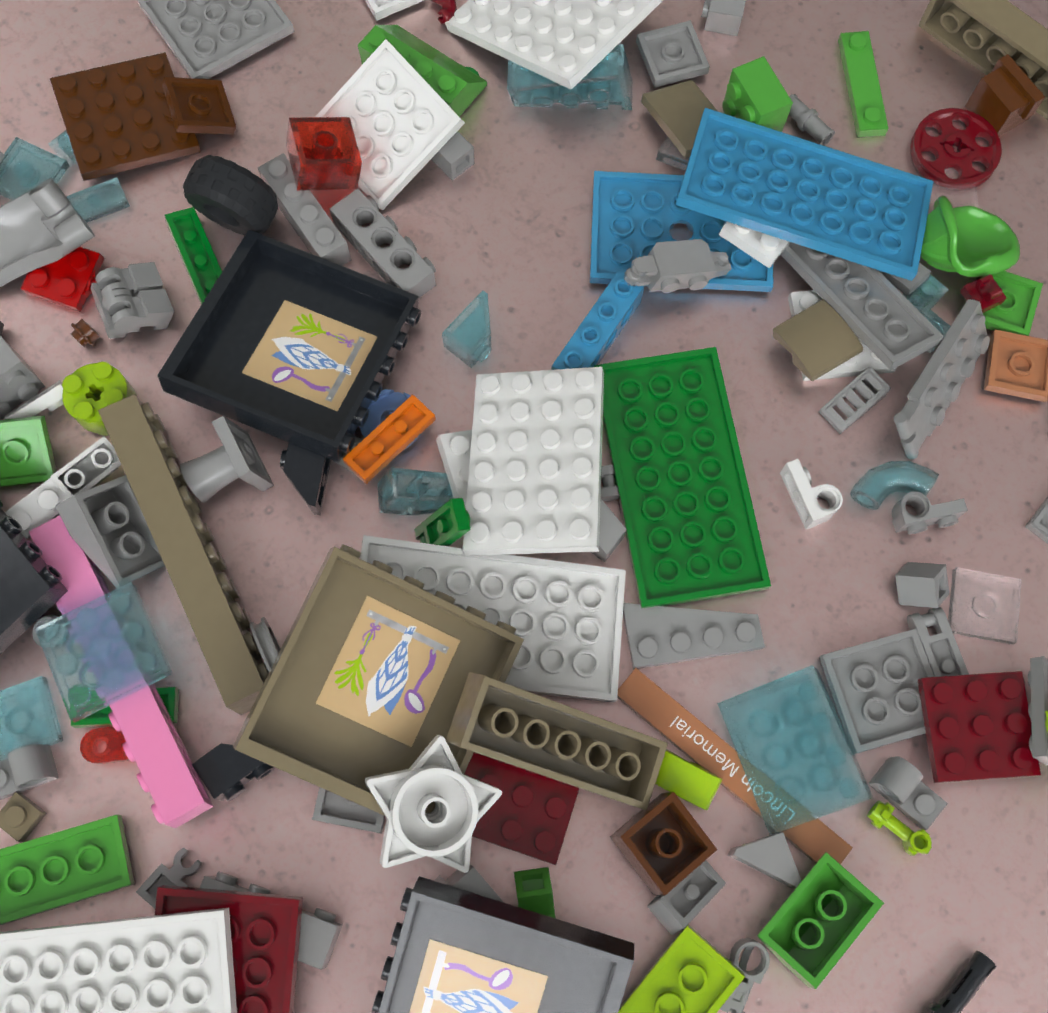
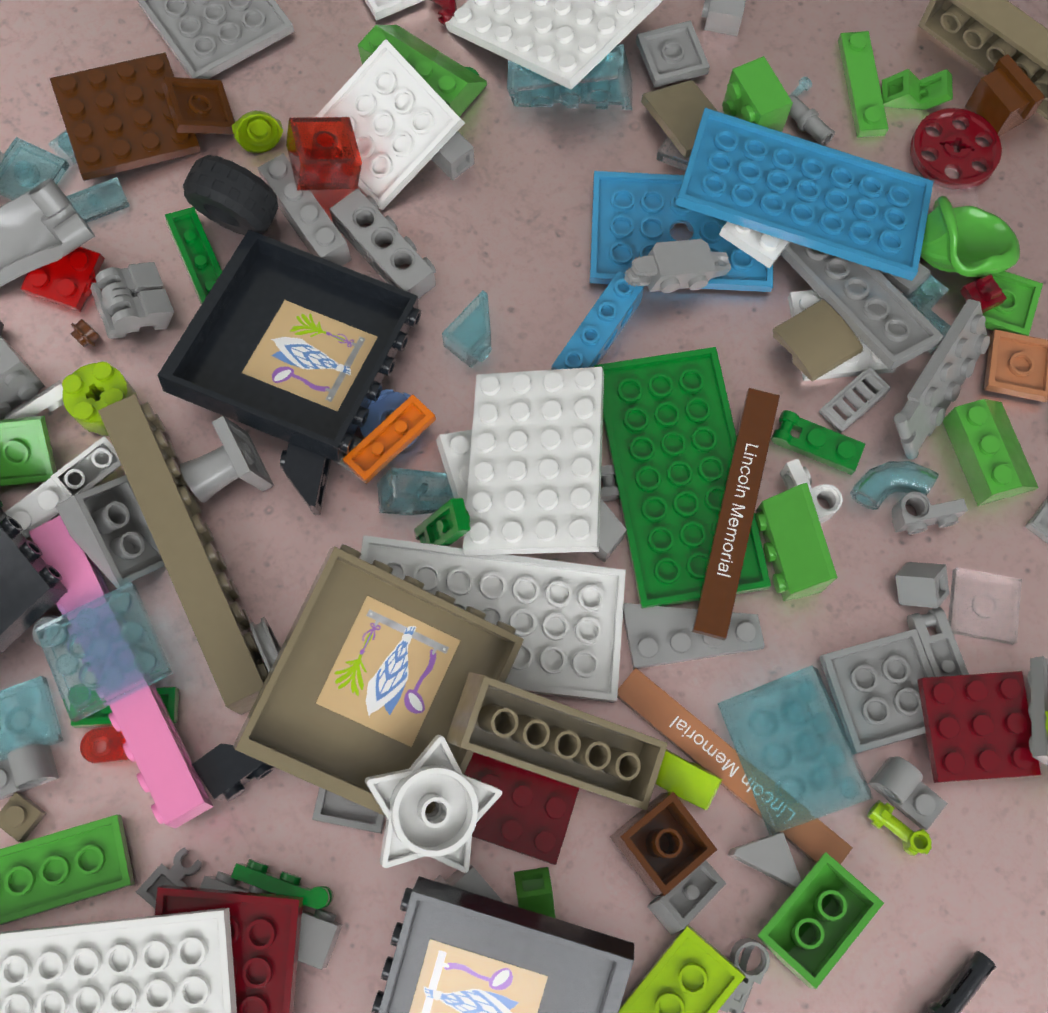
(257, 131): none -> lime hat
(287, 884): none -> green plate
(736, 515): none -> reddish brown tile
(795, 543): none -> bright green slope
(804, 84): none -> clear light blue piece
(818, 442): none -> green plate
(909, 92): none -> bright green slope
(988, 451): none -> bright green slope

